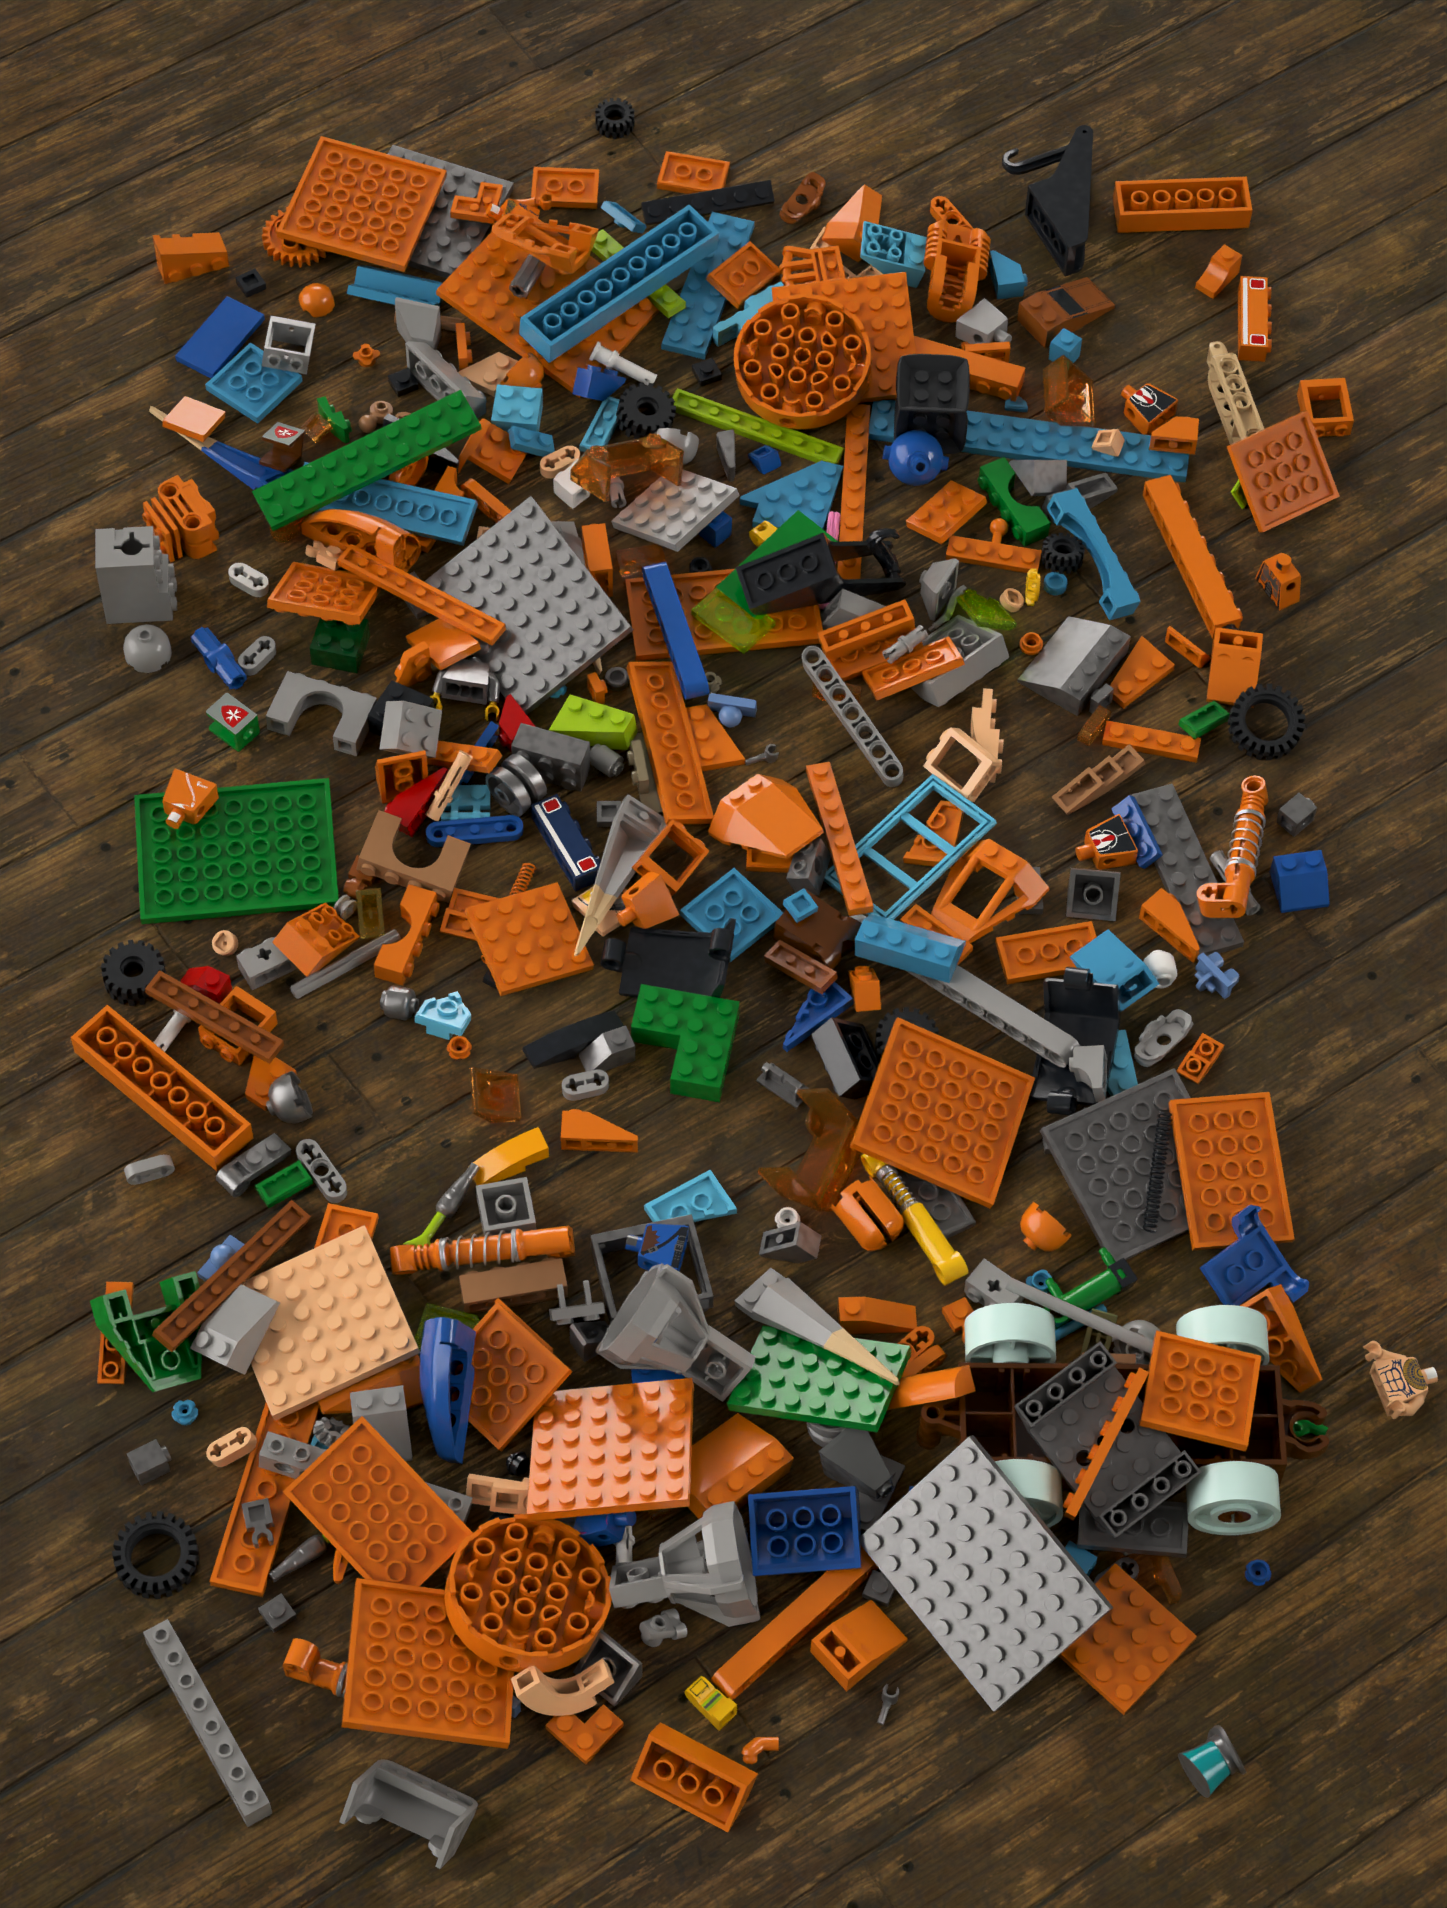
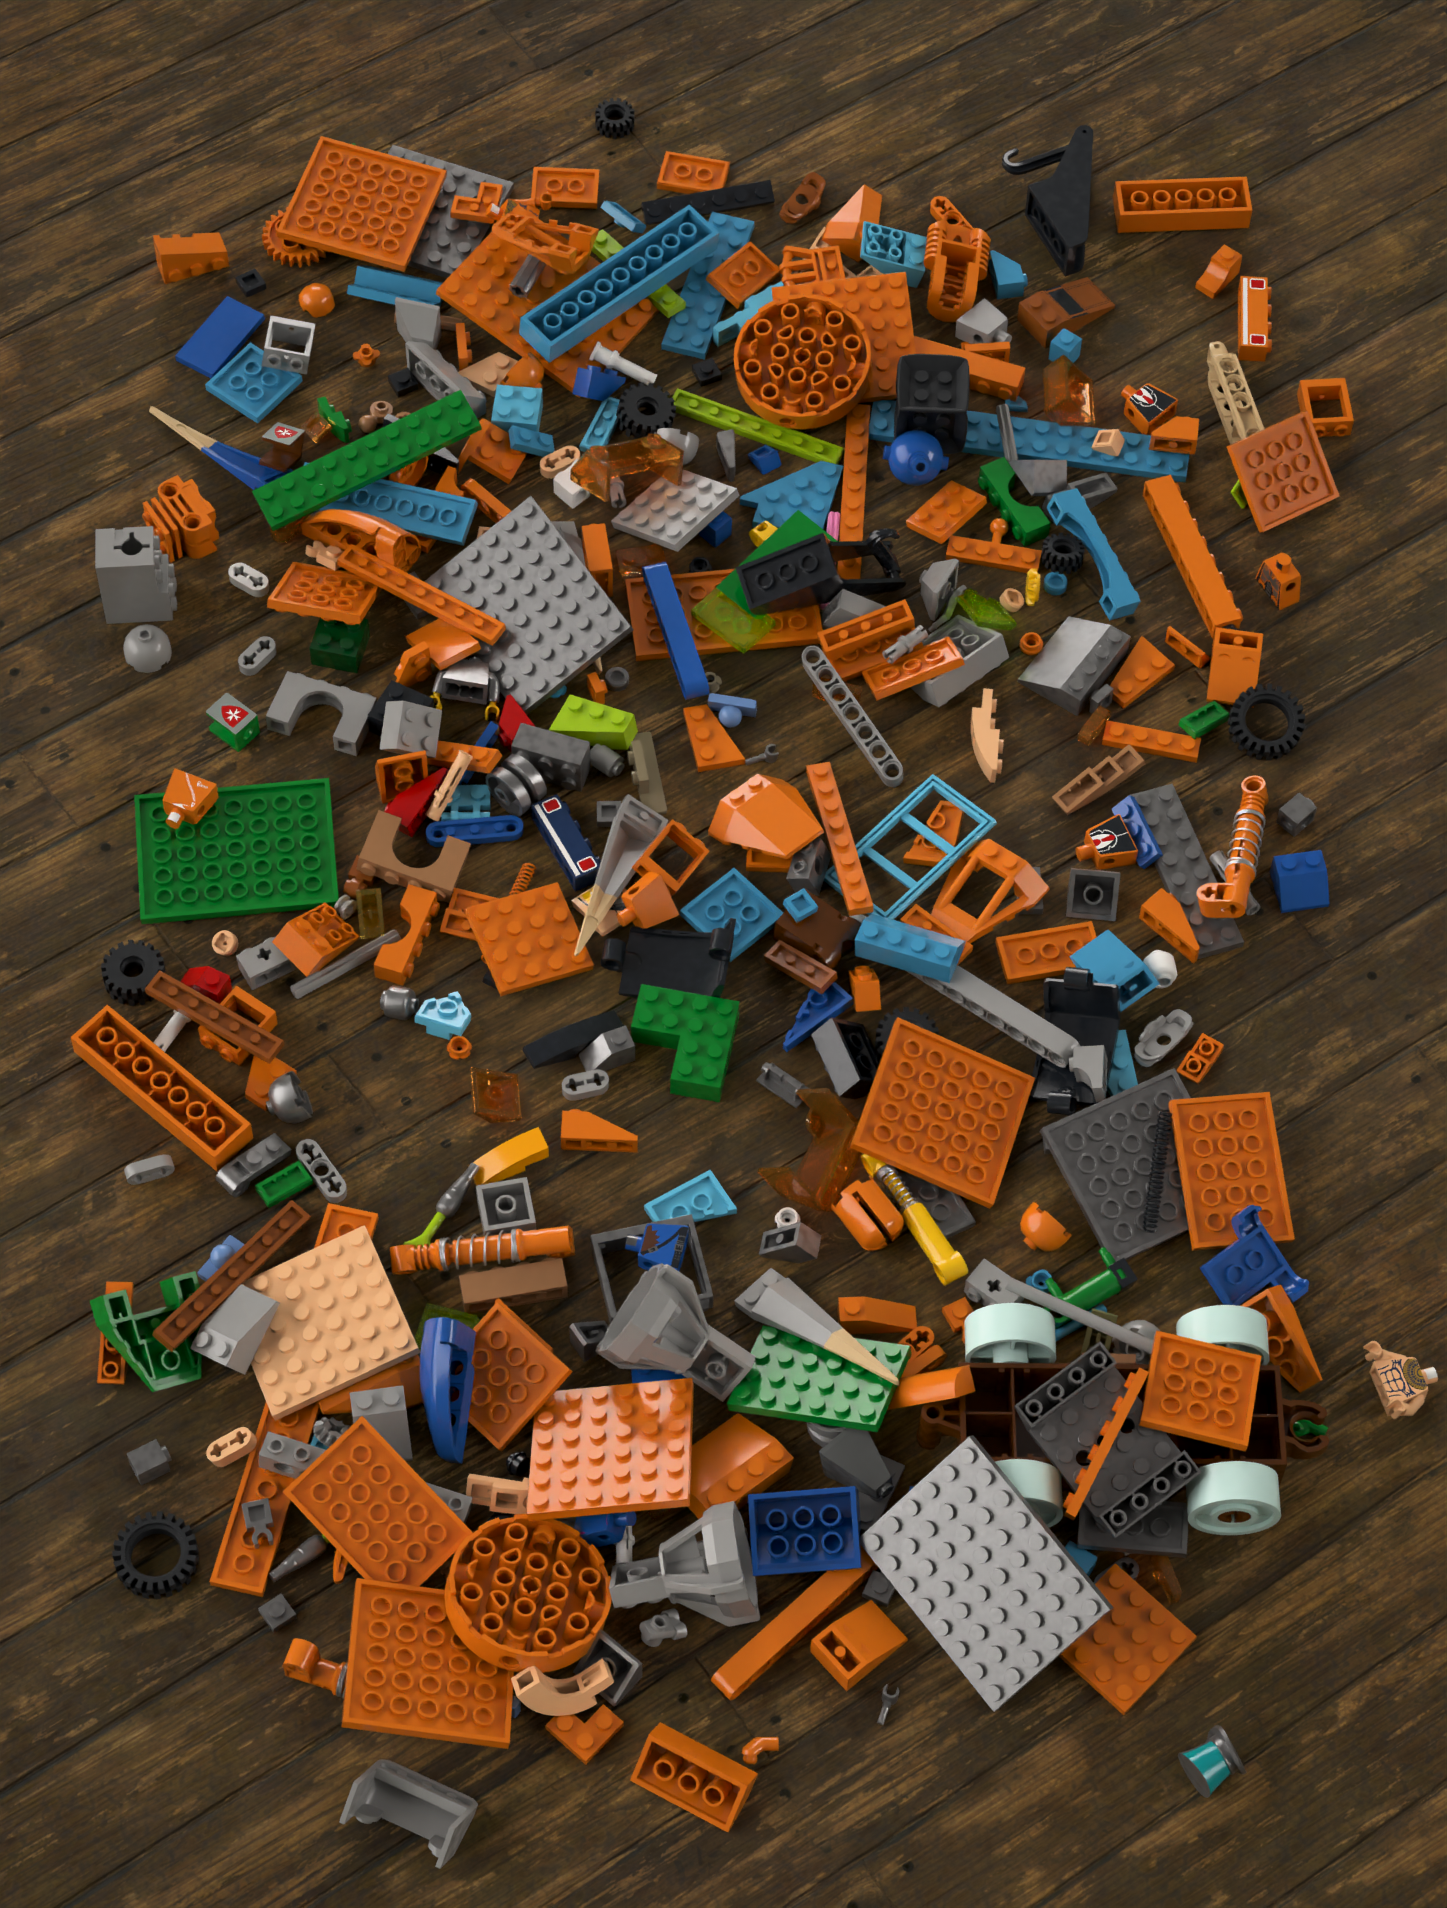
(184, 1418): dark azure plate -> none
(193, 419): tile -> none
(208, 1723): light grey brick -> none
(218, 658): blue piece -> none
(587, 1311): light grey plate -> none
(670, 743): orange plate -> none
(711, 1702): yellow leg -> none
(981, 775): light nougat window -> none
(1006, 432): none -> light grey axle
(1212, 977): medium blue hips -> none
(1262, 1567): blue plate -> none

